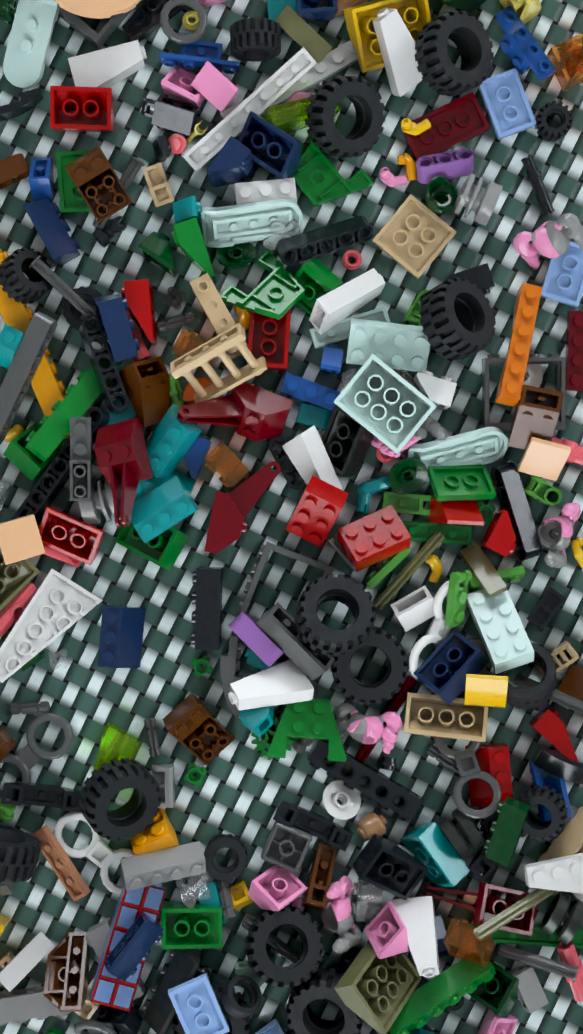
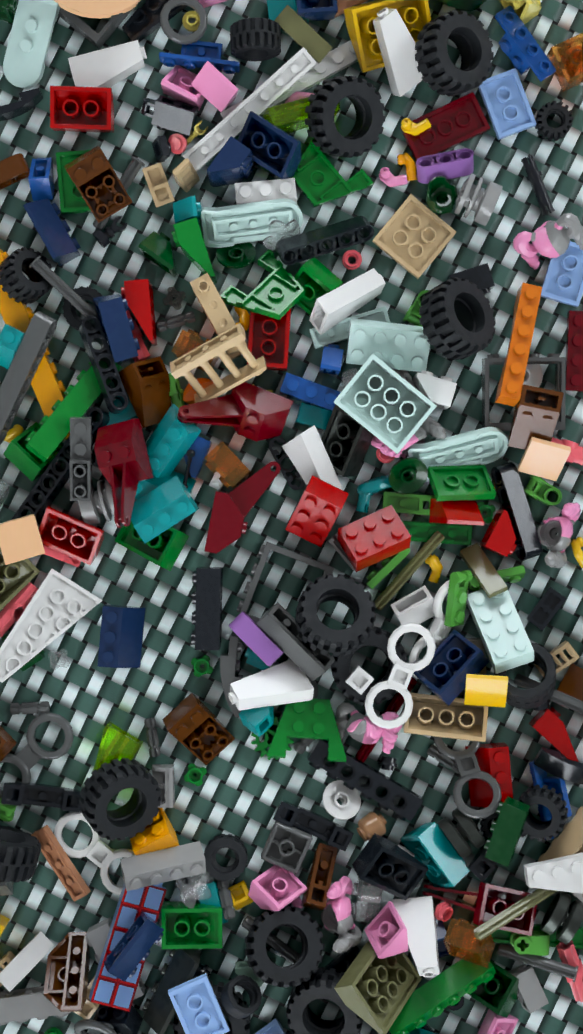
(185, 175): none -> tan slope
(190, 453): none -> black hinge
(359, 680): none -> white plate
(400, 676): none -> white bar
(443, 911): none -> coral plate
(534, 945): none -> bright green piece

